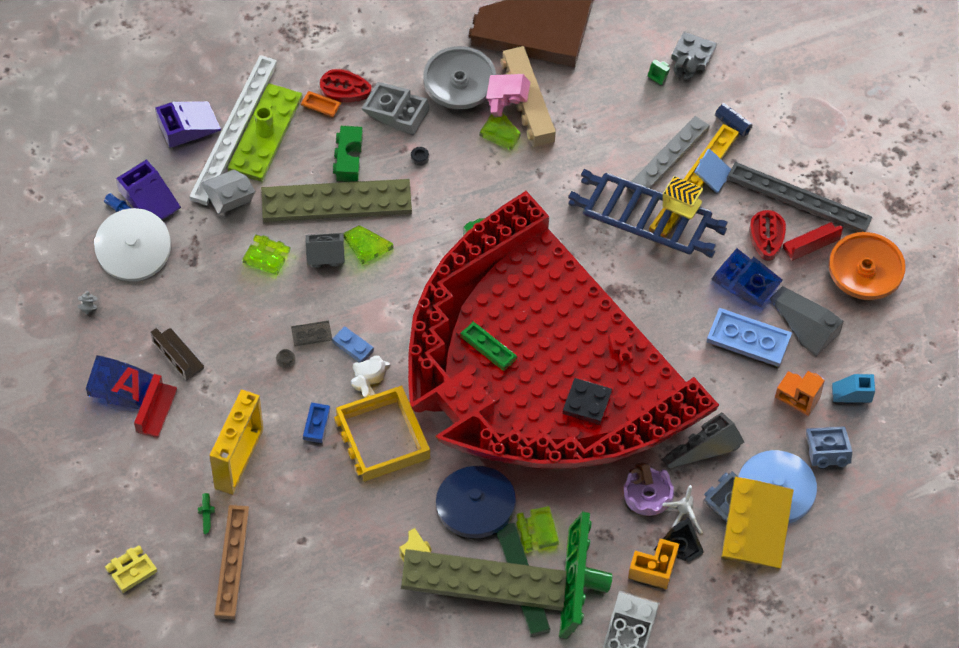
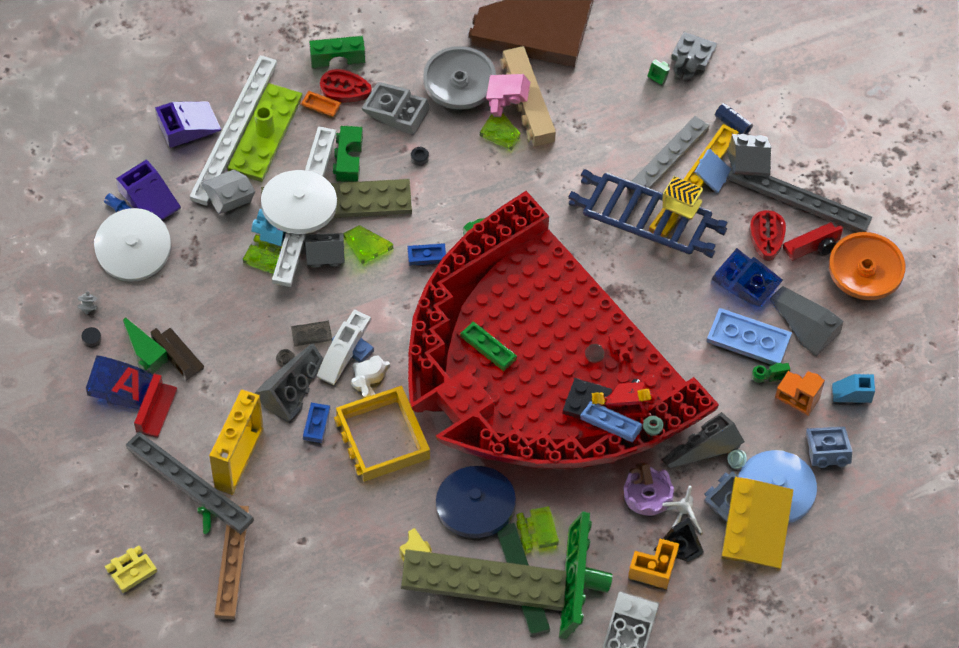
(91, 337): none -> black tile
(147, 351): none -> green slope
(190, 483): none -> dark grey plate
(267, 231): none -> medium azure hips
(287, 387): none -> dark grey wedge
(294, 243): none -> white plate
(298, 202): none -> white dish
(326, 49): none -> green arch
(342, 347): none -> white slope
(426, 254): none -> blue plate
(594, 353): none -> clear smoke plate
(611, 421): none -> medium blue tile
(627, 399): none -> red torso
(652, 430): none -> sand green plate
(737, 459): none -> light aqua plate
(750, 155): none -> dark grey slope
(774, 373): none -> green plate
(826, 246): none -> black tile

